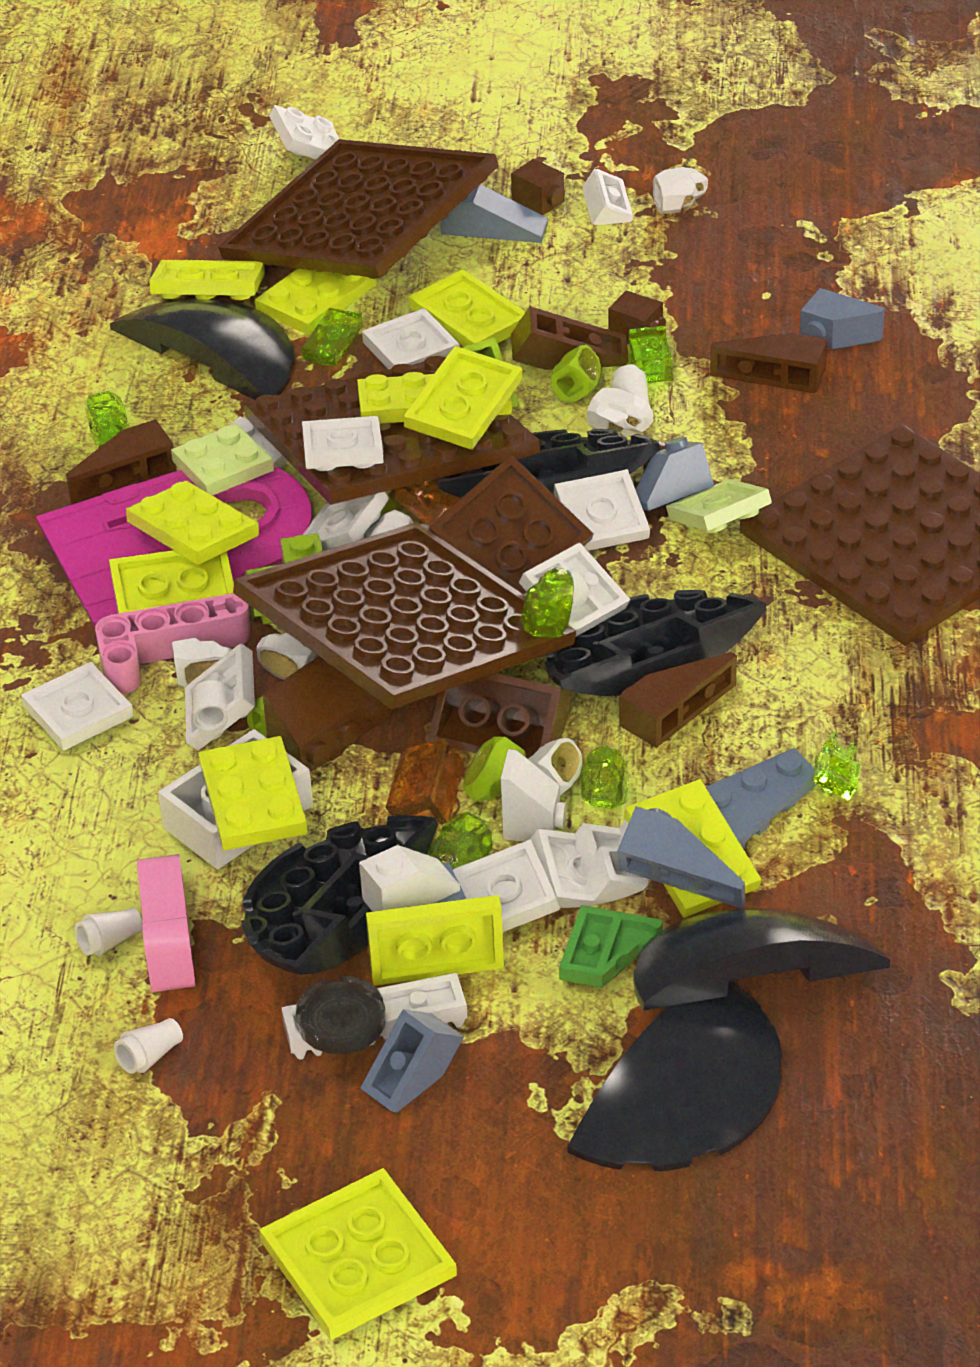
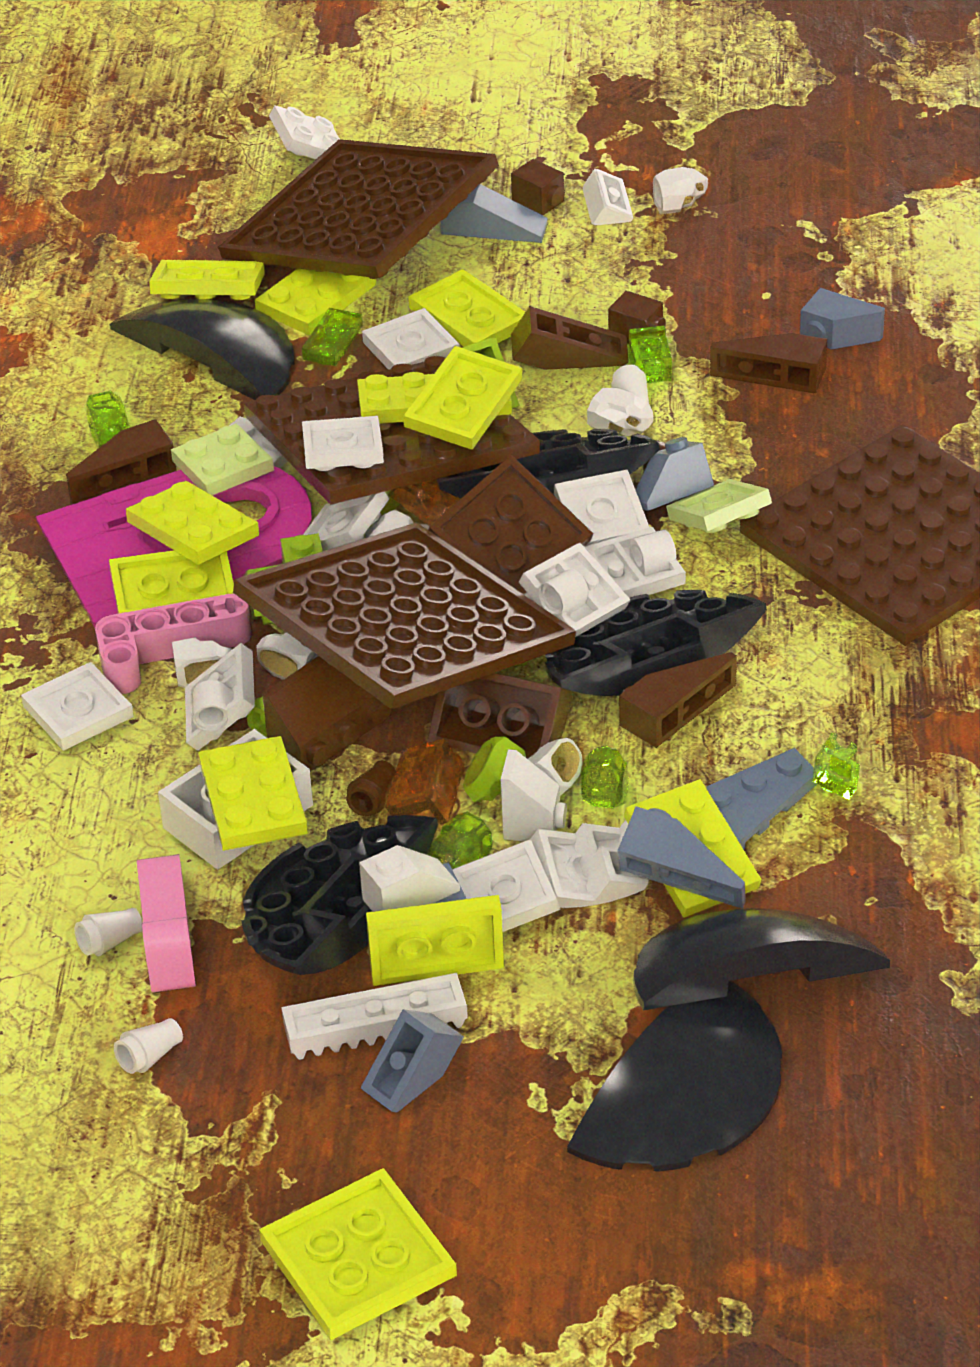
(340, 1015): clear smoke tile -> none
(370, 790): none -> reddish brown cone
(549, 604): clear neon green rock -> none
(576, 374): lime rock -> none
(604, 944): bright green wing -> none
(640, 561): none -> white plate

